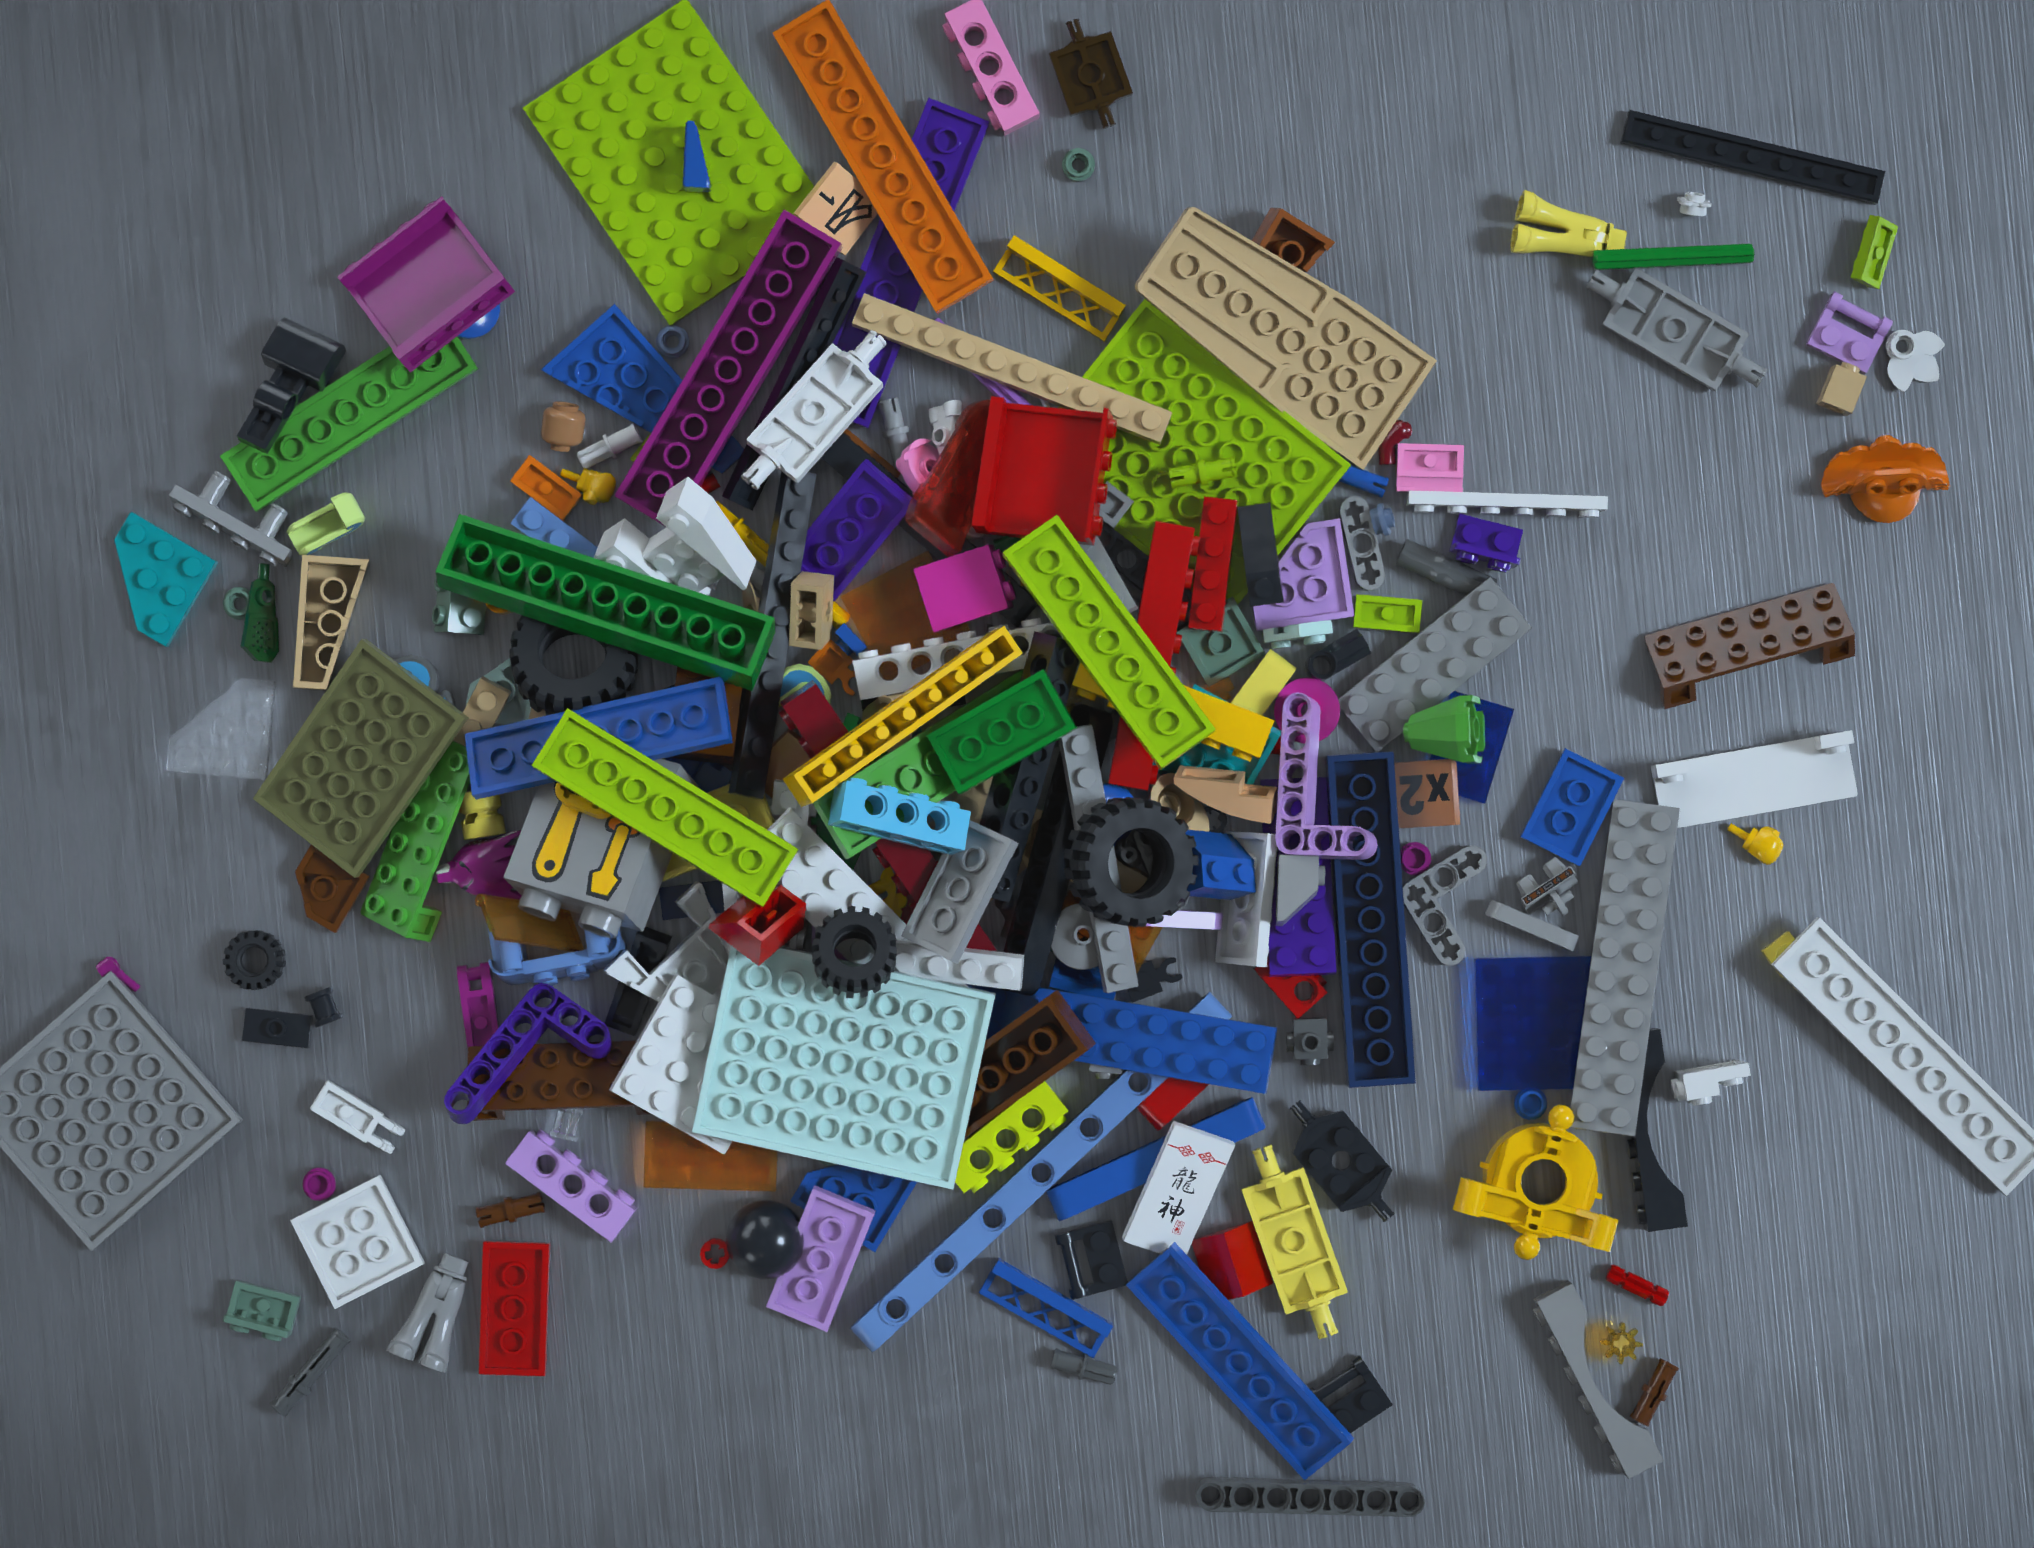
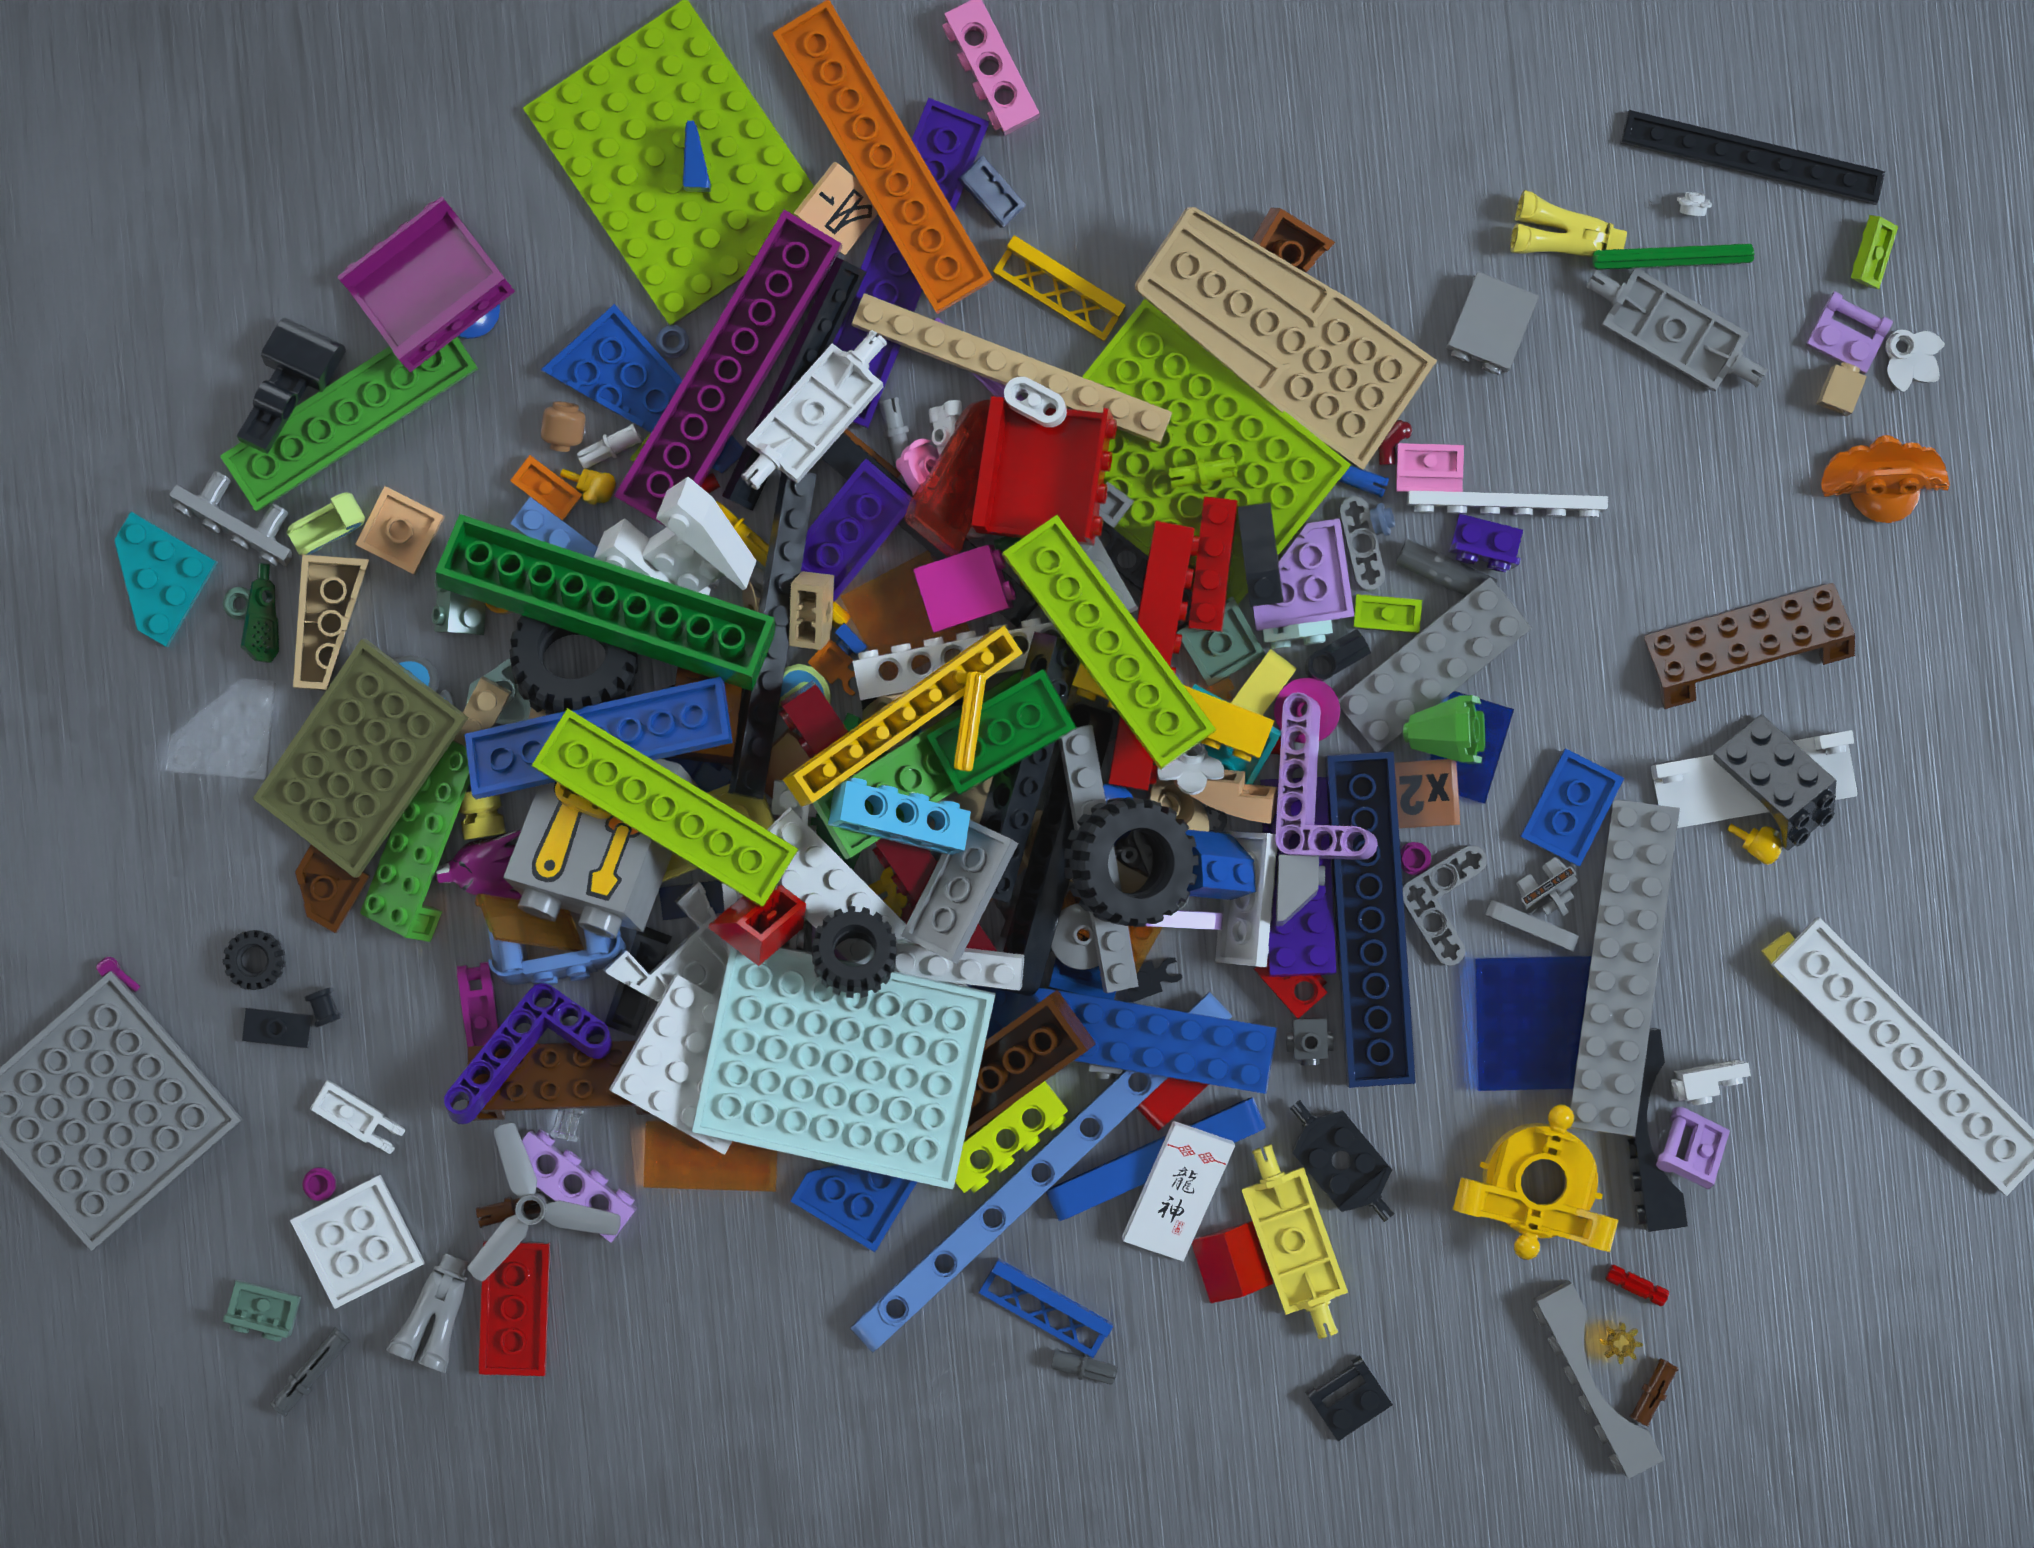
(399, 530): none -> light nougat tile
(524, 1183): none -> light grey piece
(707, 1246): red bush -> none
(764, 1239): black piece -> none
(832, 1241): lavender plate -> none
(970, 721): none -> yellow axle
(991, 192): none -> plate
(1036, 403): none -> white plate
(1078, 154): sand green plate -> none
(1090, 73): dark brown plate -> none
(1102, 1255): black plate -> none
(1193, 770): none -> white plate
(1239, 1361): blue plate -> none
(1324, 1504): dark grey beam -> none
(1492, 323): none -> light grey panel
(1530, 1104): blue plate -> none
(1703, 1151): none -> lavender plate
(1781, 778): none -> bracket

